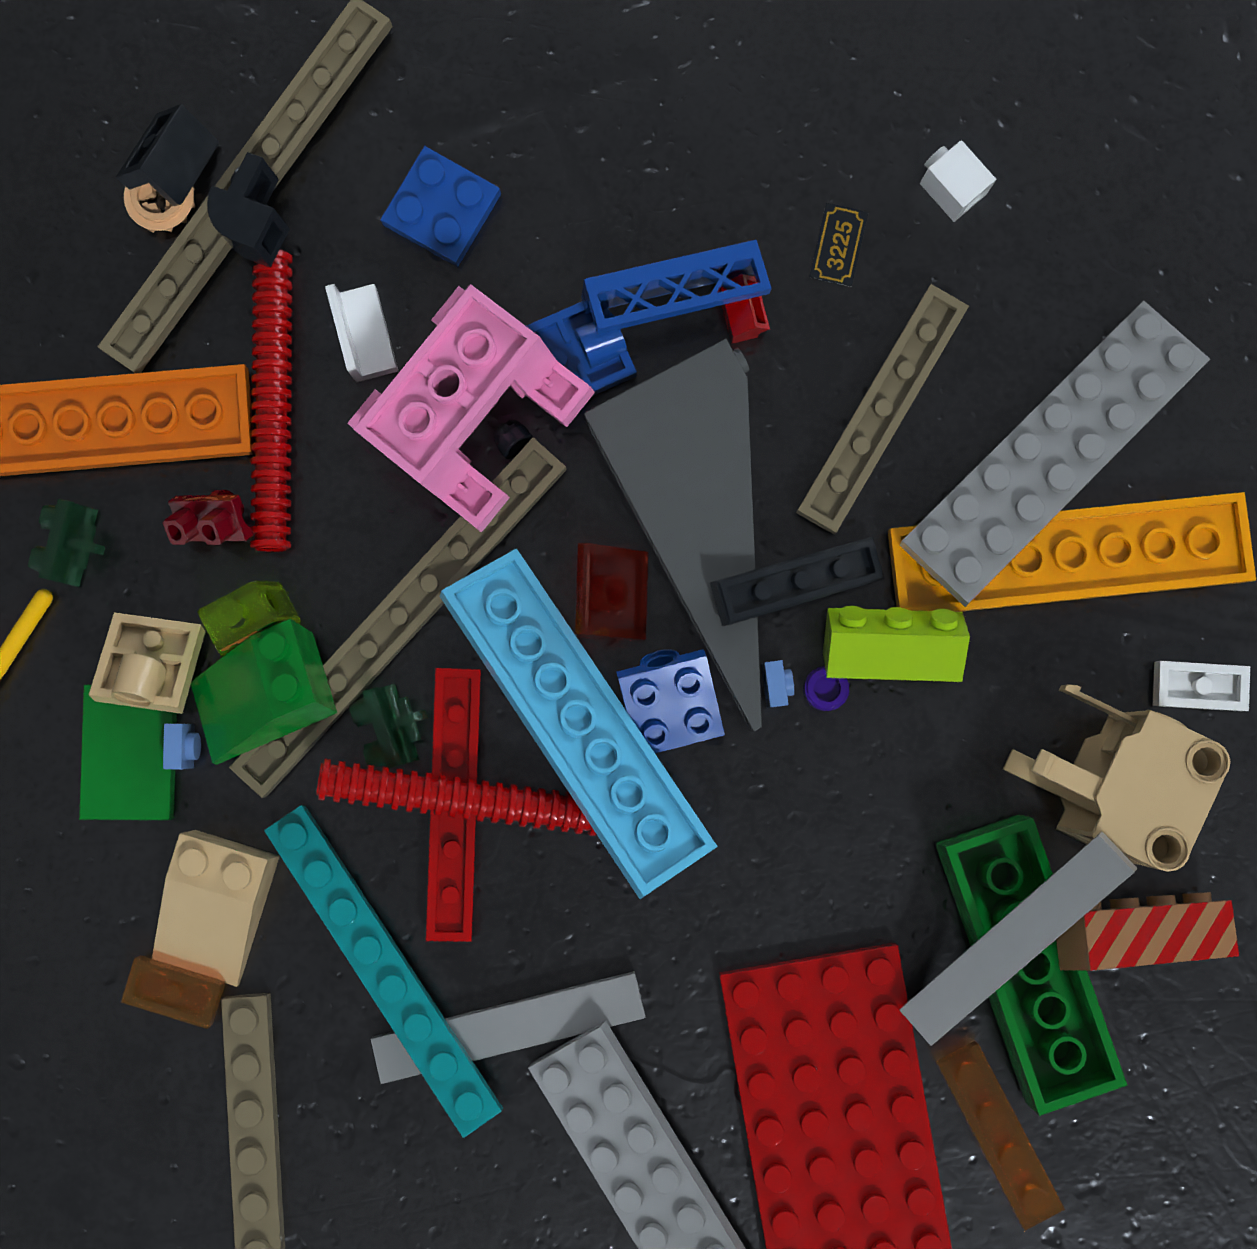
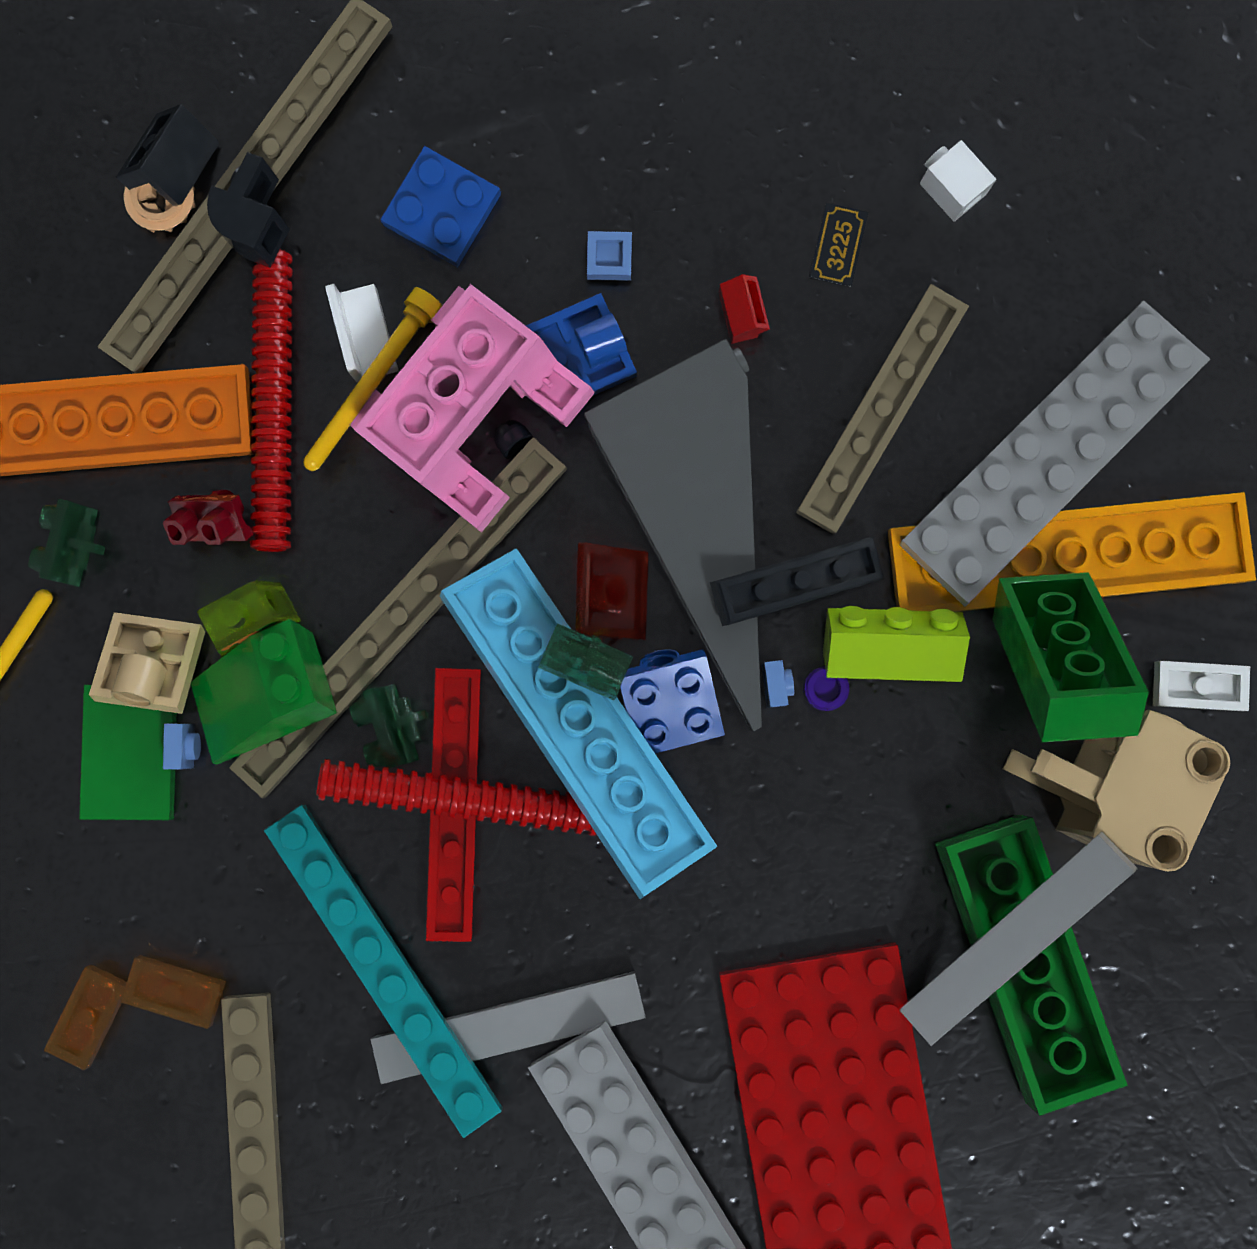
(86, 1017): none -> clear orange plate
(212, 905): tan slope -> none
(418, 313): none -> yellow piece
(585, 661): none -> clear green hips
(609, 255): none -> medium blue plate
(675, 277): blue fence -> none
(1000, 1135): clear orange plate -> none
(1069, 658): none -> green brick
(1149, 934): medium nougat brick -> none

